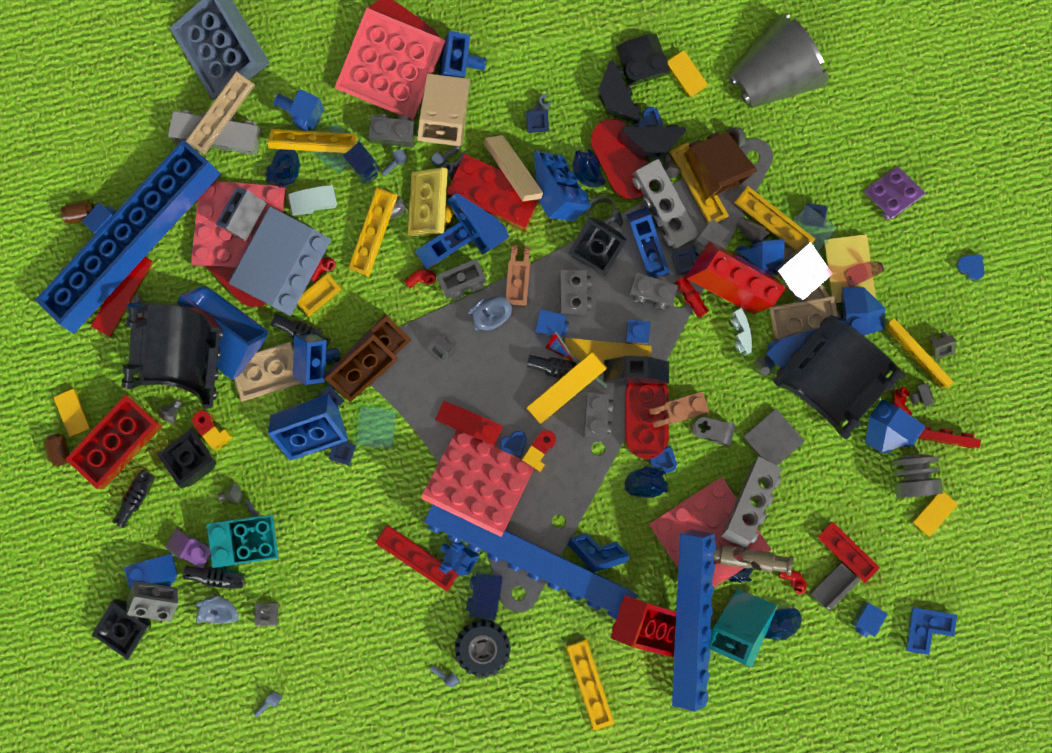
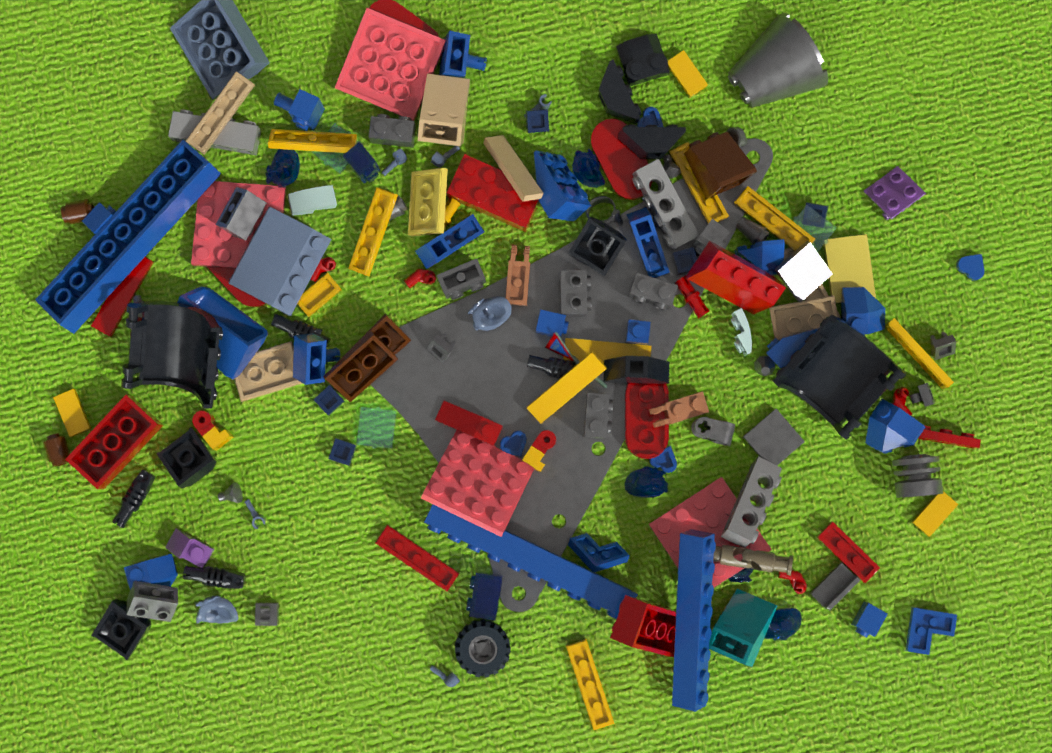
(169, 412): flat silver rock -> none
(242, 540): teal slope -> none
(273, 699): sand blue hand -> none
(307, 427): blue slope -> none
(452, 168): sand blue hand -> none
(458, 558): blue piece -> none
(480, 225): blue slope -> none
(862, 272): clear pink helmet -> none

